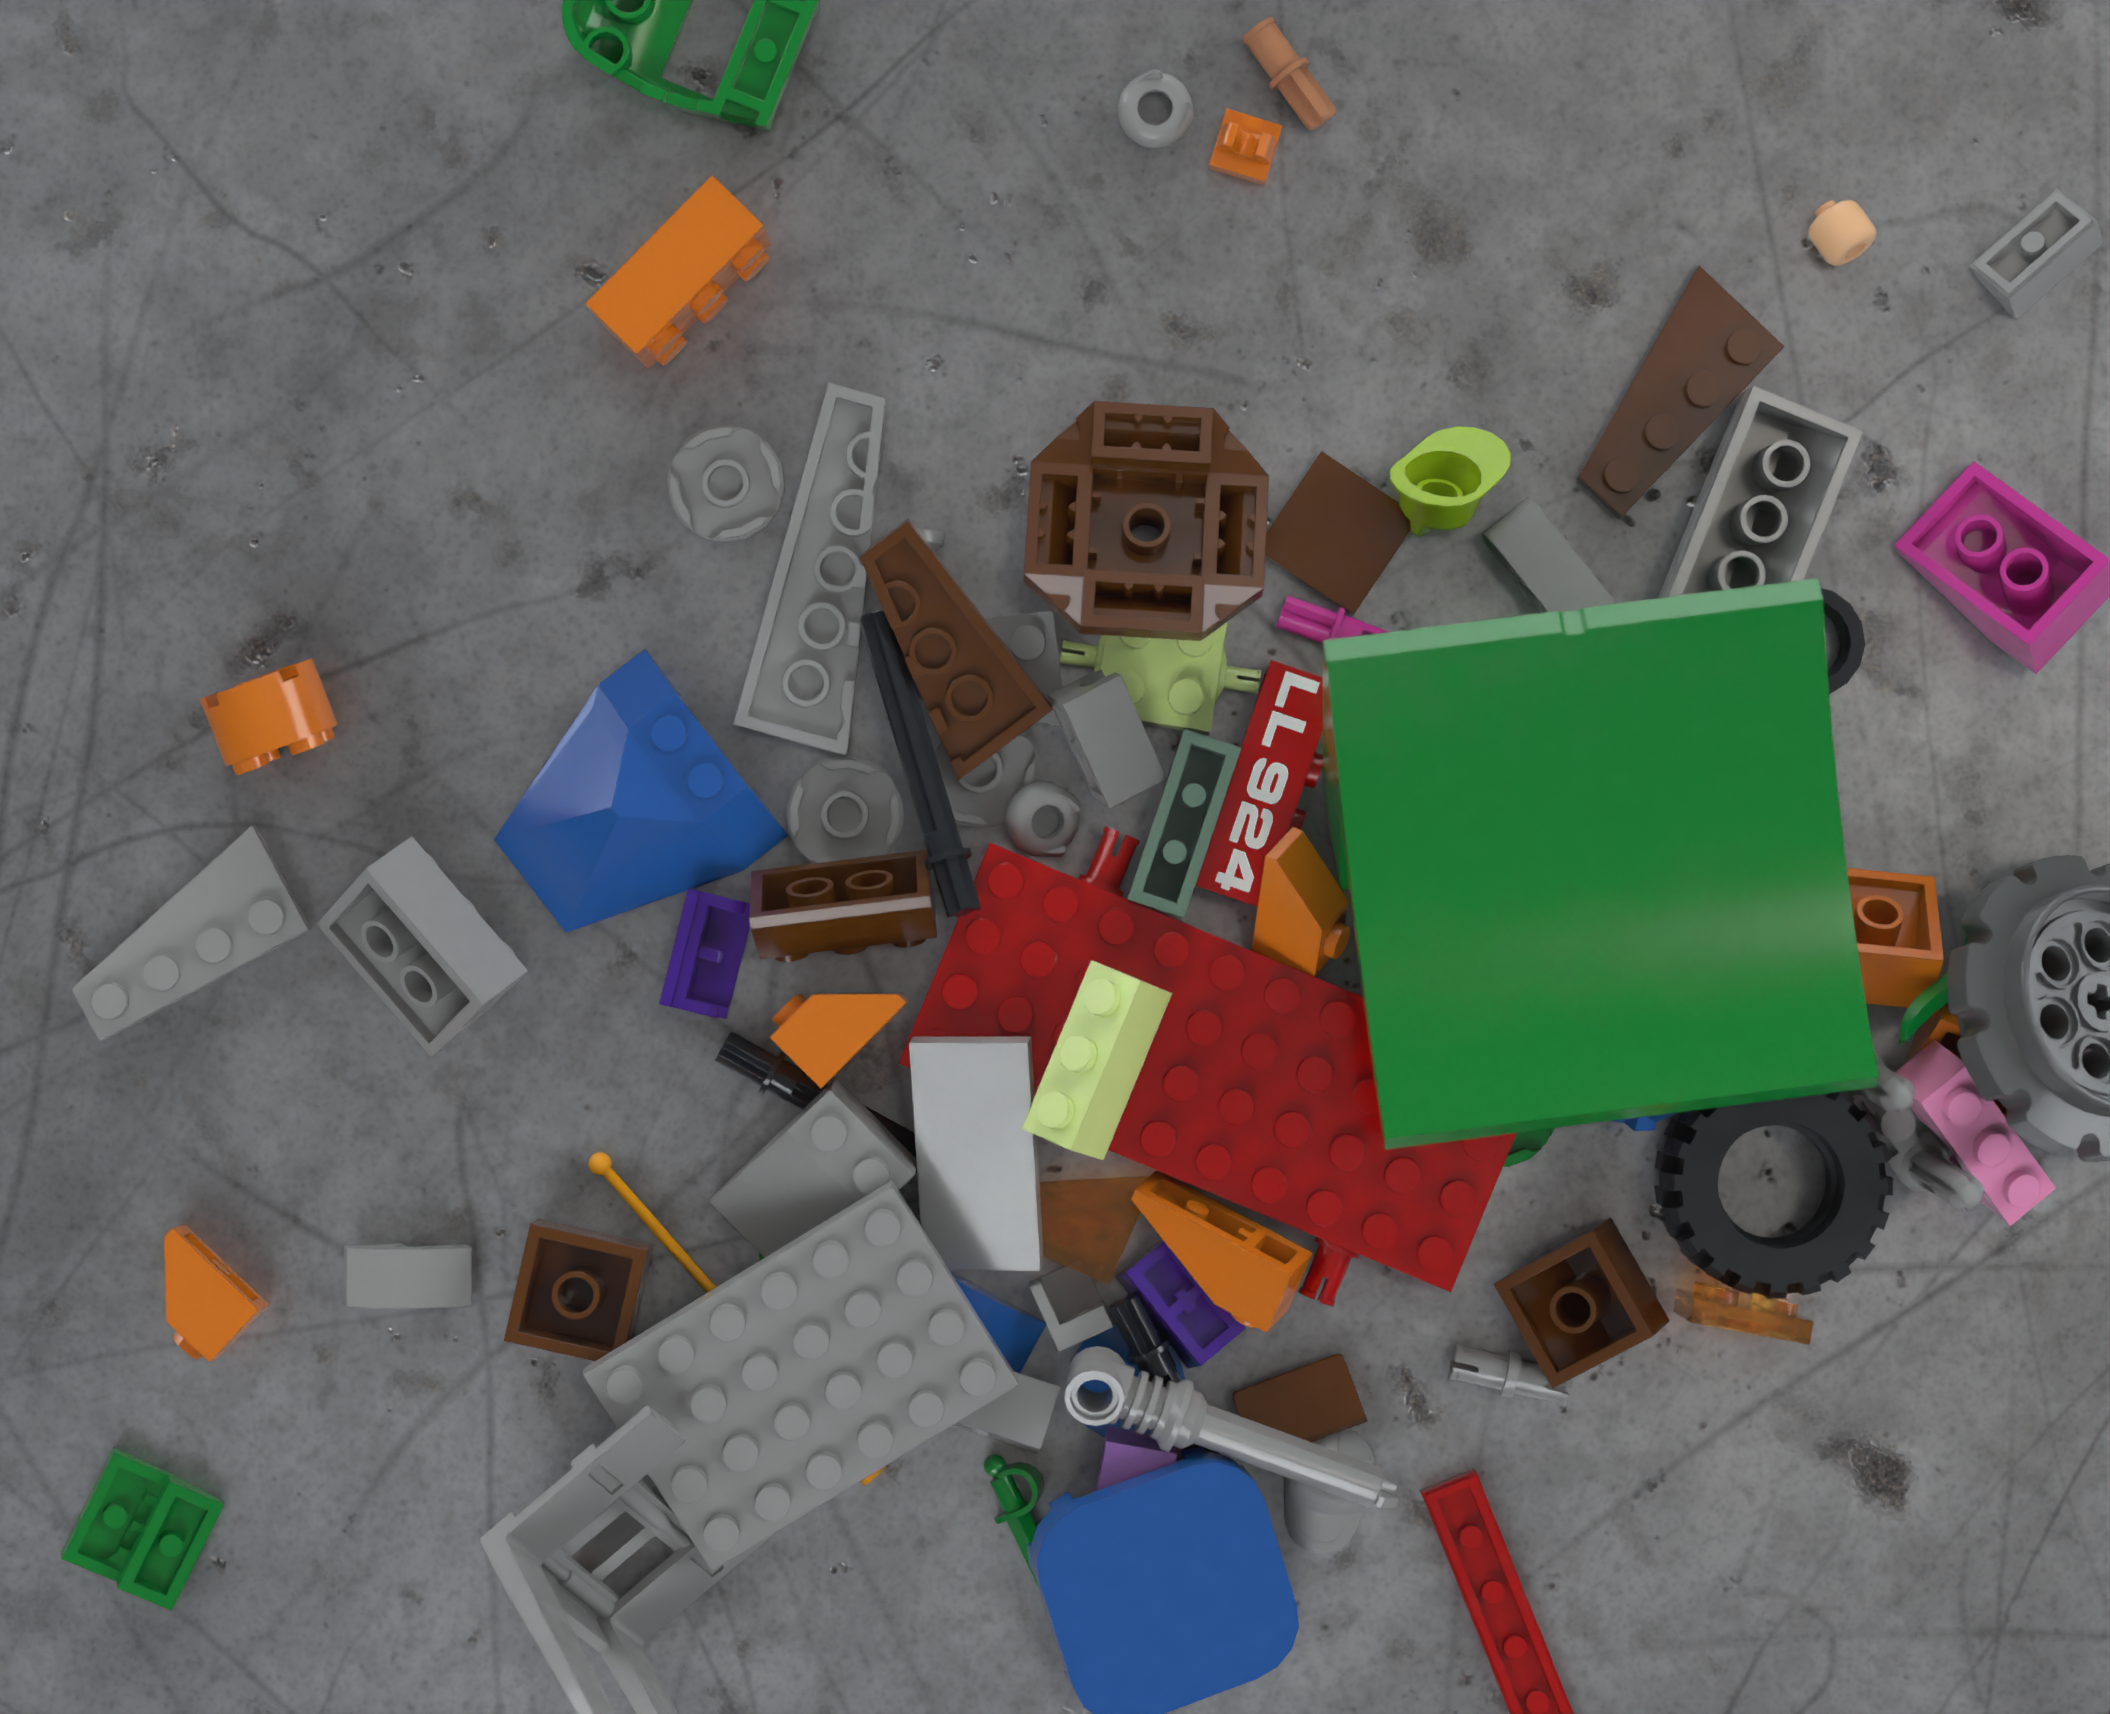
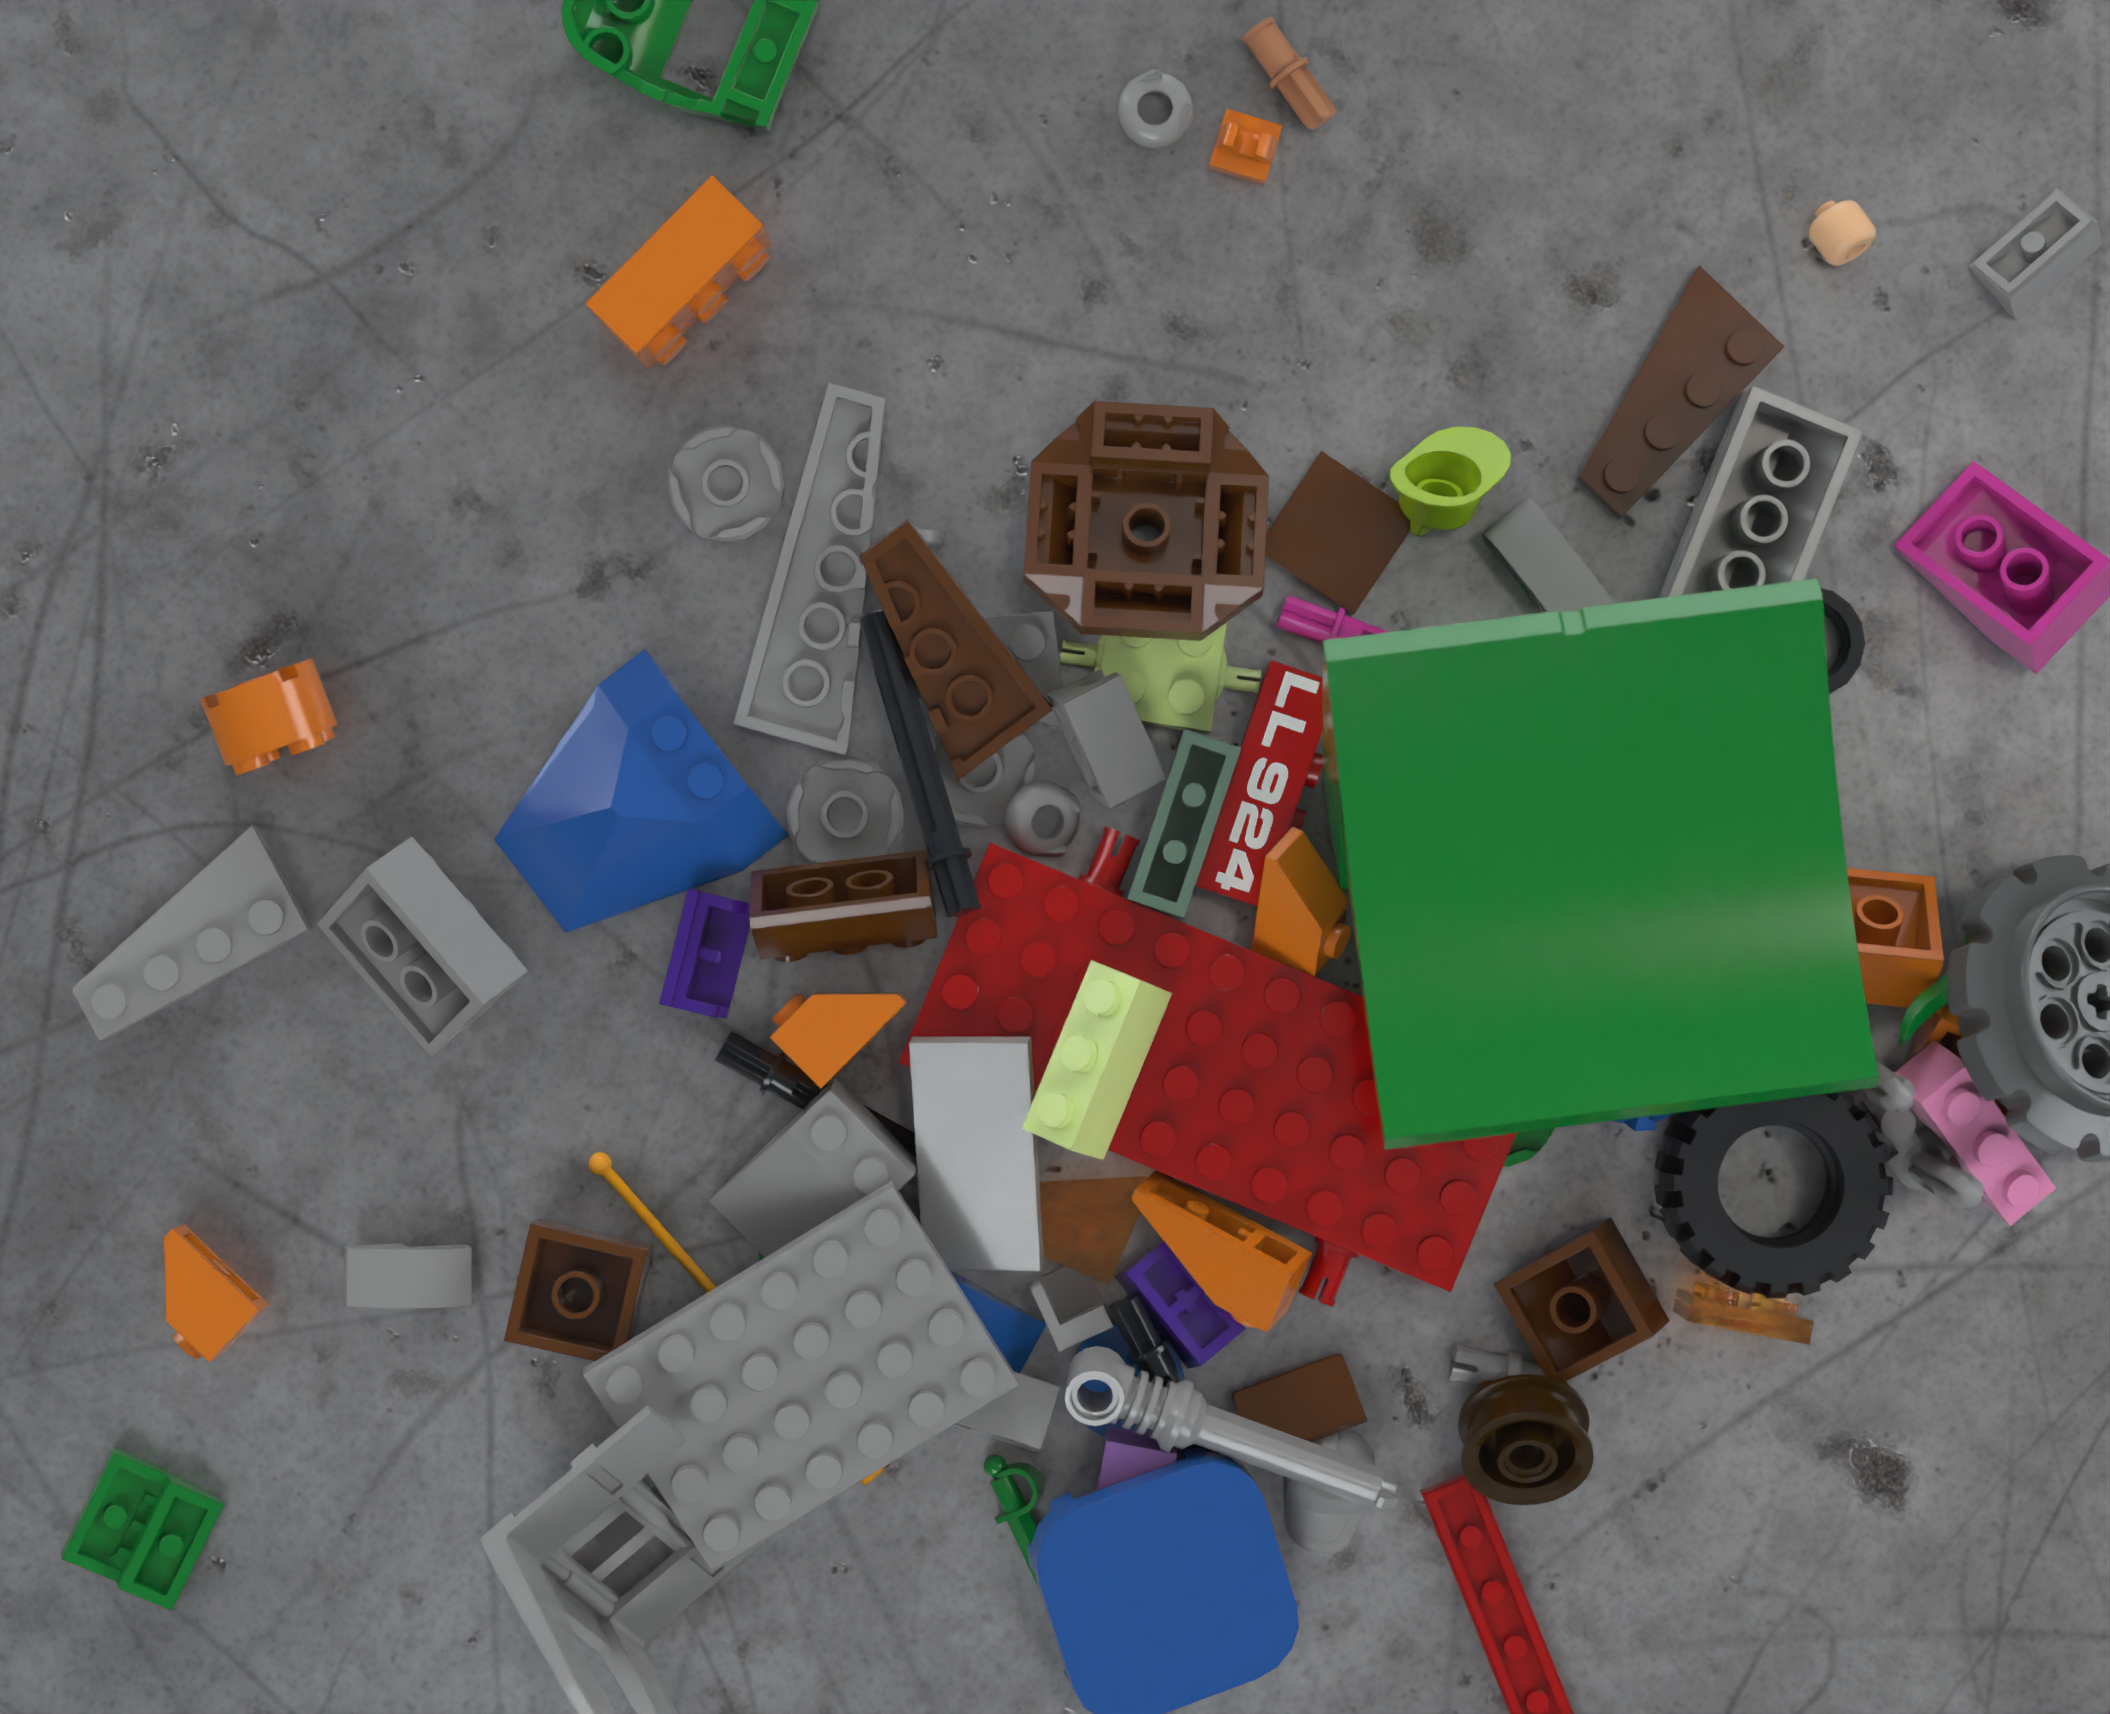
(1525, 1439): none -> dark brown wheel

